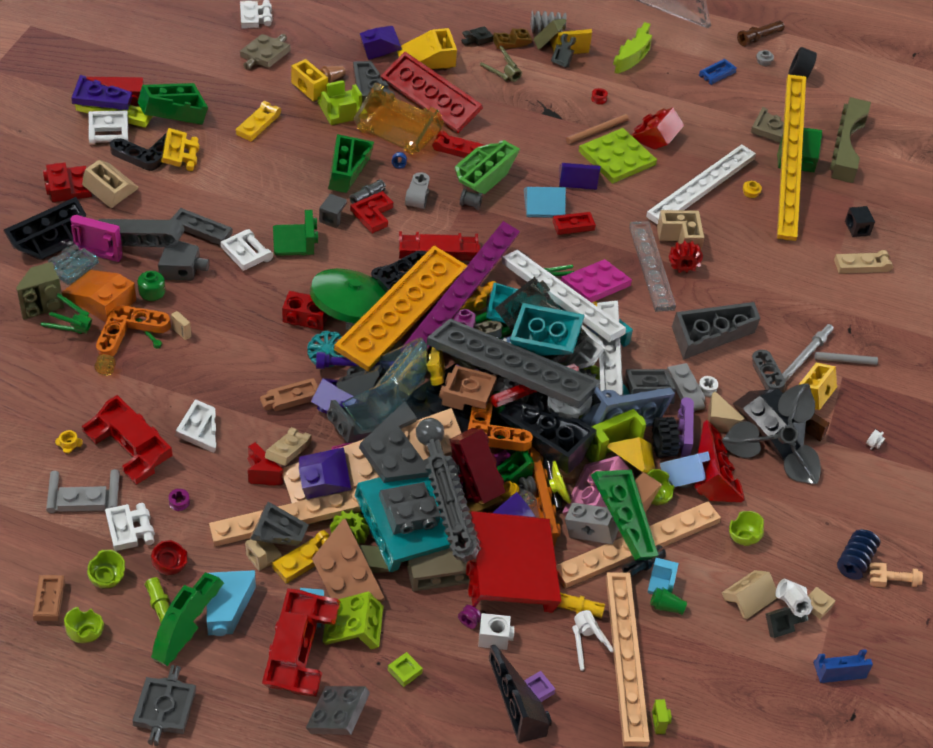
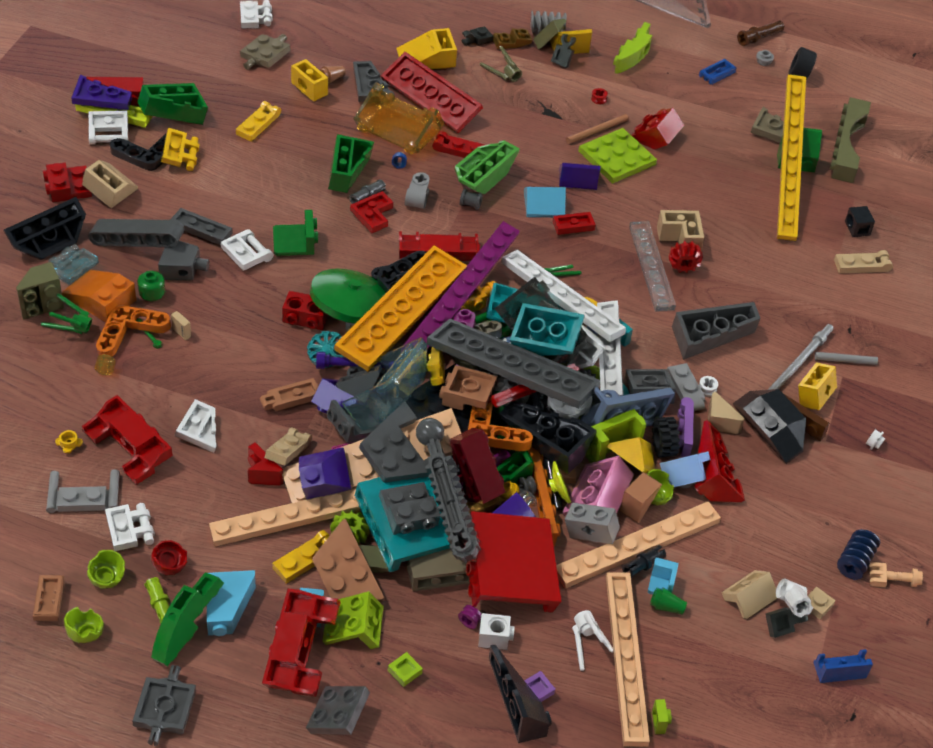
(96, 237): dark pink container -> none
(174, 494): magenta bush -> none
(261, 553): tan panel -> none
(278, 527): dark grey wing -> none
(331, 210): dark grey panel -> none
(339, 104): lime panel -> none
(380, 41): dark purple slope -> none
(581, 604): yellow pin -> none
(597, 280): dark pink plate -> none
(625, 505): green wing -> none
(704, 182): white plate -> none
(747, 528): lime hair -> none
(751, 189): yellow plate -> none
(769, 365): dark grey beam -> none
(800, 465): dark grey plant -> none

